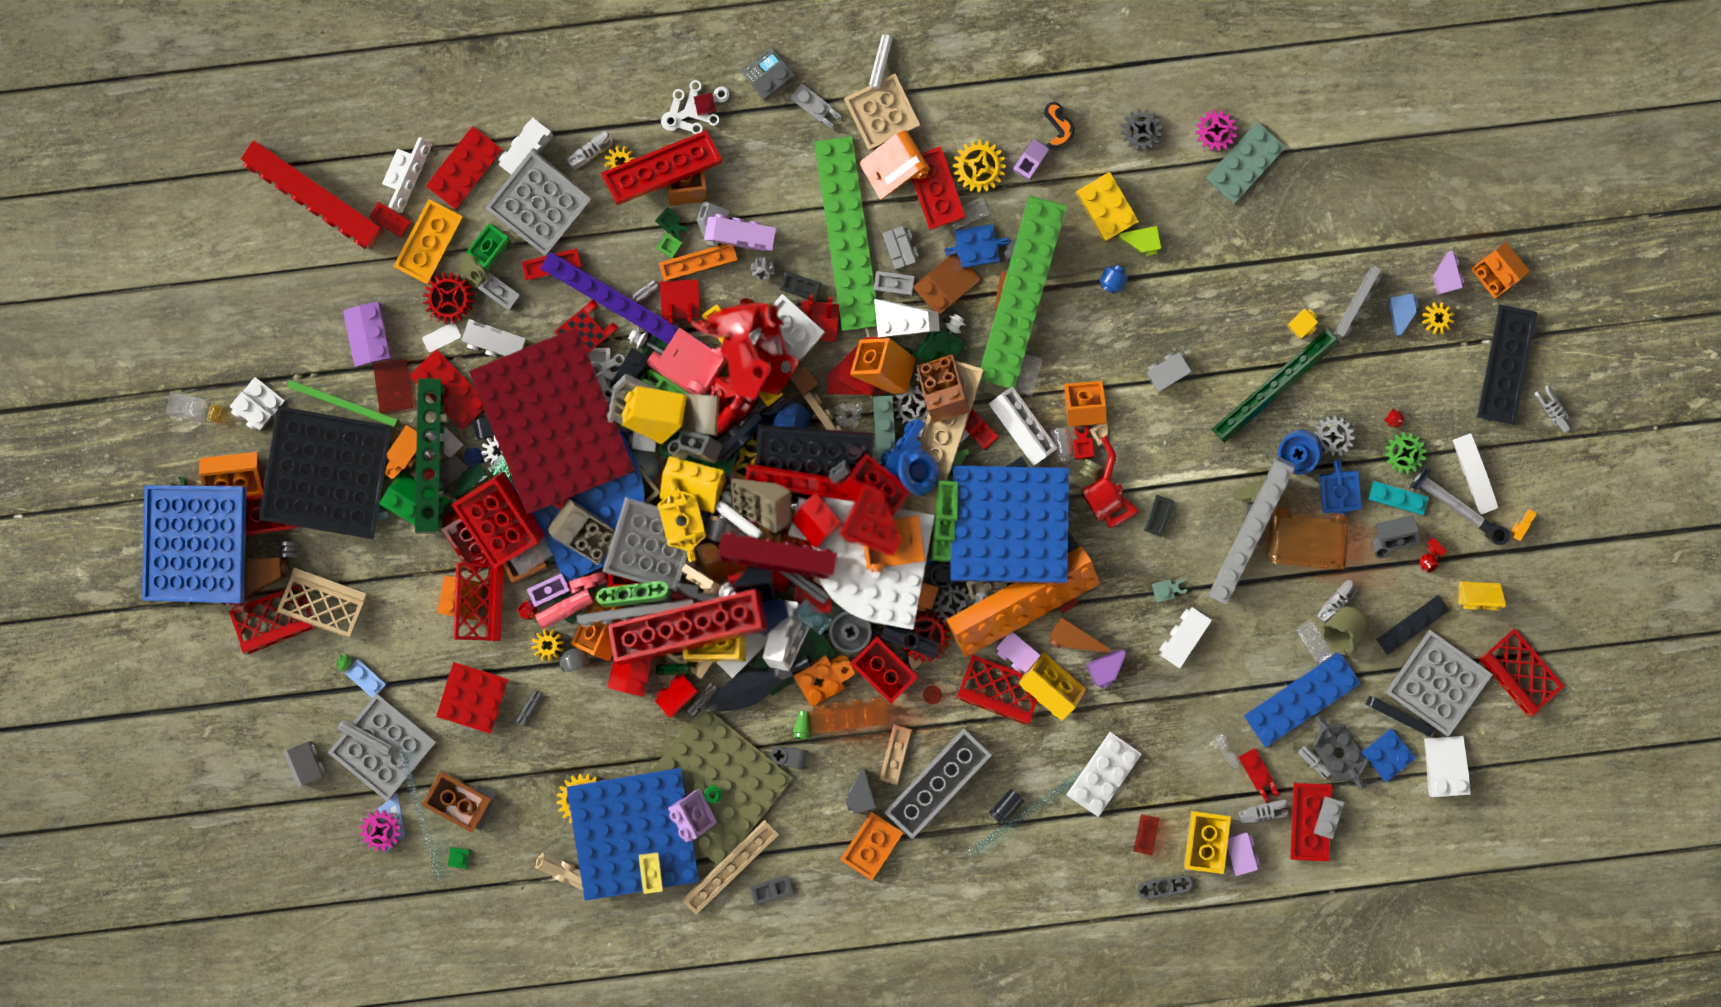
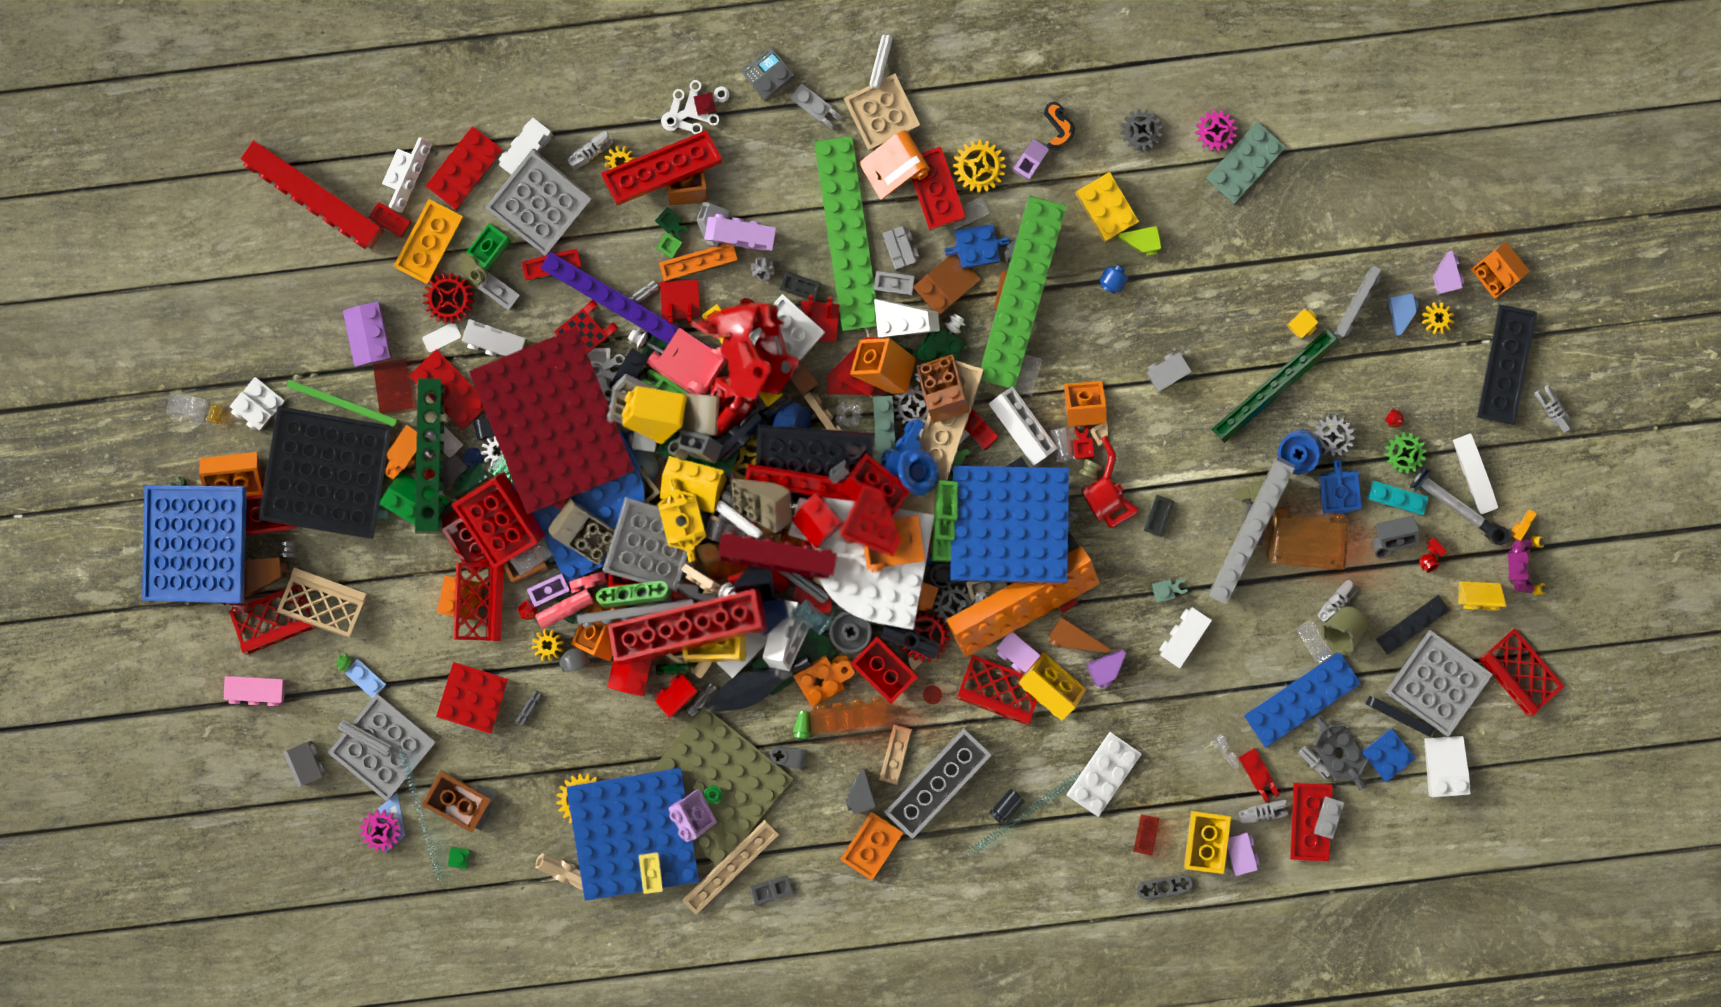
(254, 690): none -> bright pink brick
(1520, 566): none -> magenta torso

